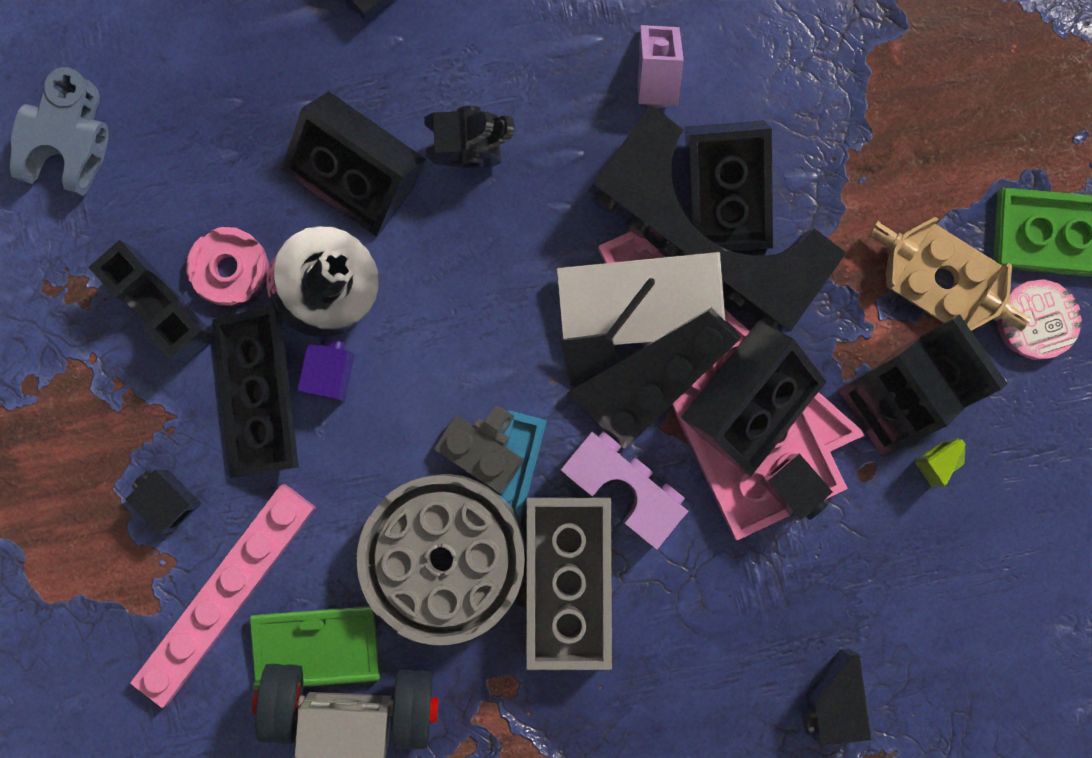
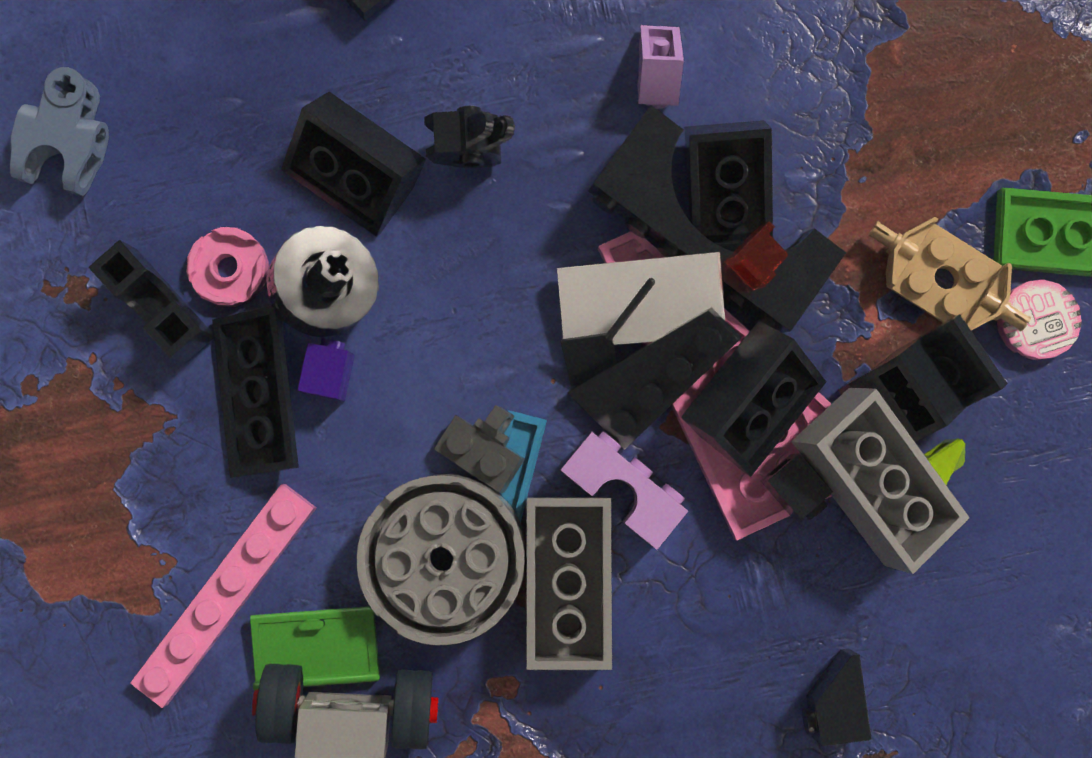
(162, 500): black brick -> none
(757, 257): none -> clear red panel
(881, 479): none -> light grey brick

